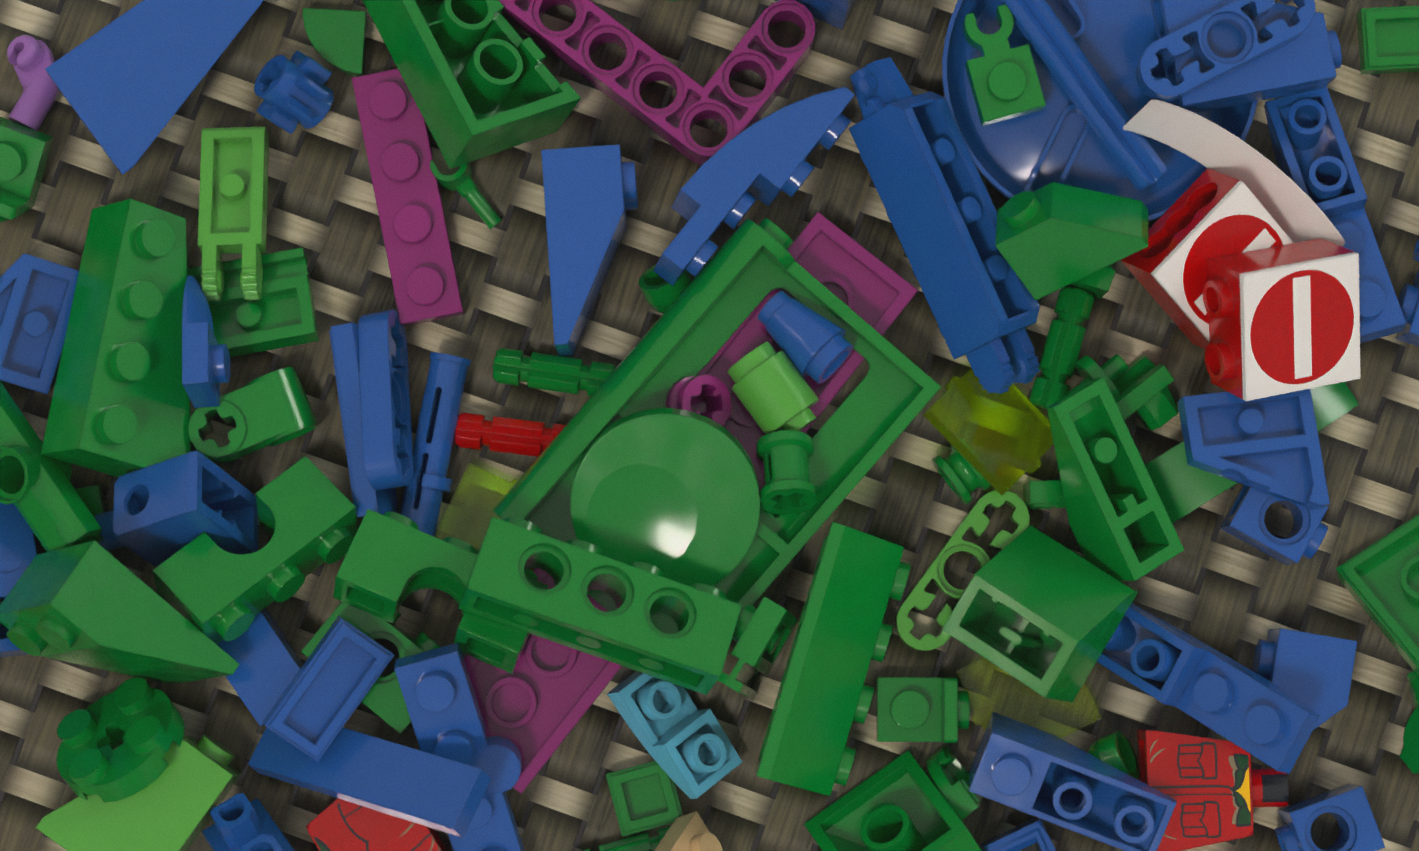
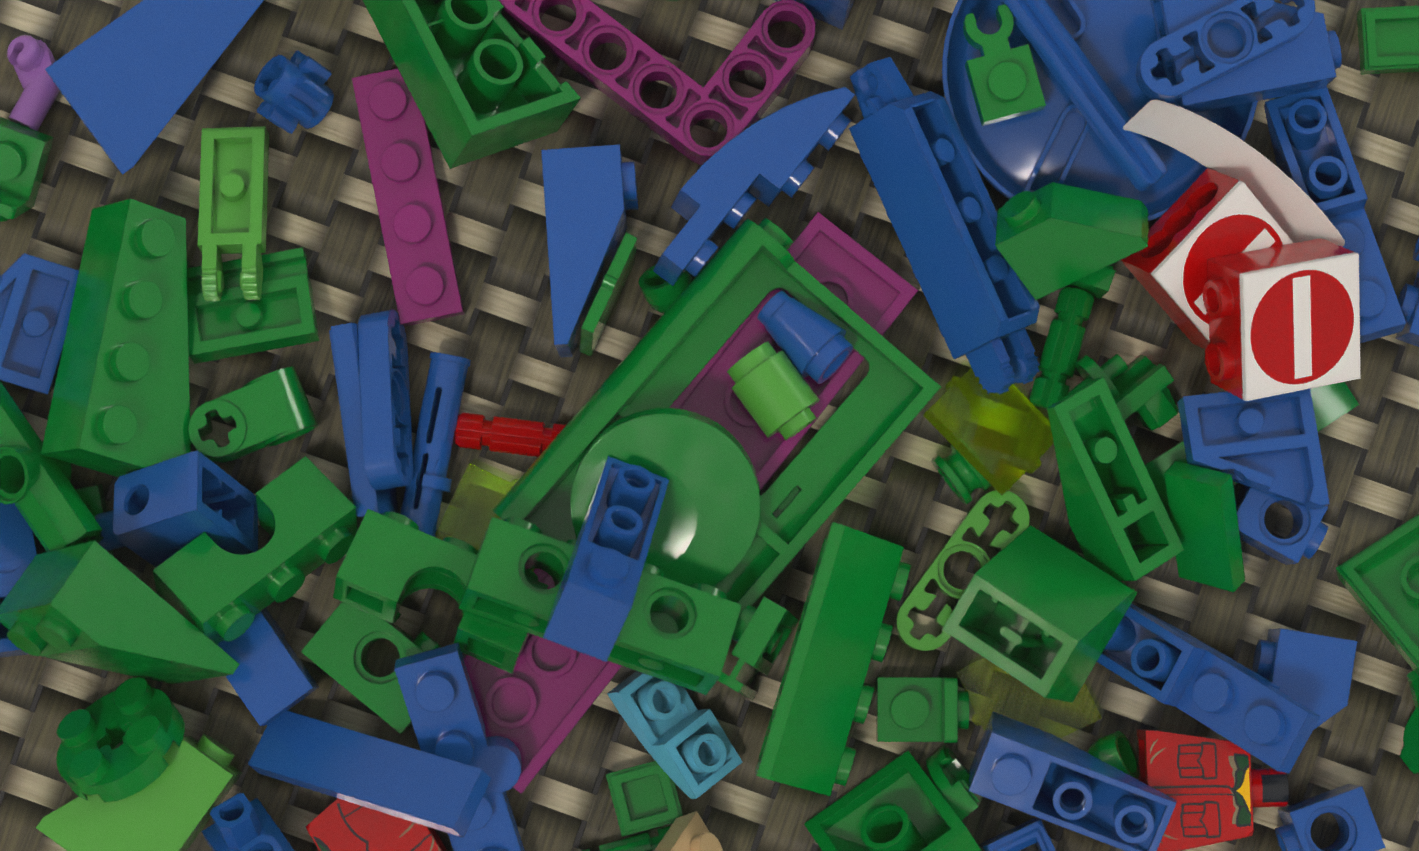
(203, 359): blue plate -> none
(328, 688): blue tile -> none
(338, 37): green tile -> none
(469, 190): green hand -> none
(549, 371): green axle -> none
(607, 560): none -> blue slope
(608, 294): none -> green piece
(702, 386): magenta bush -> none
(786, 472): green bush -> none
(1043, 495): green tile -> none
(1206, 524): none -> green tile

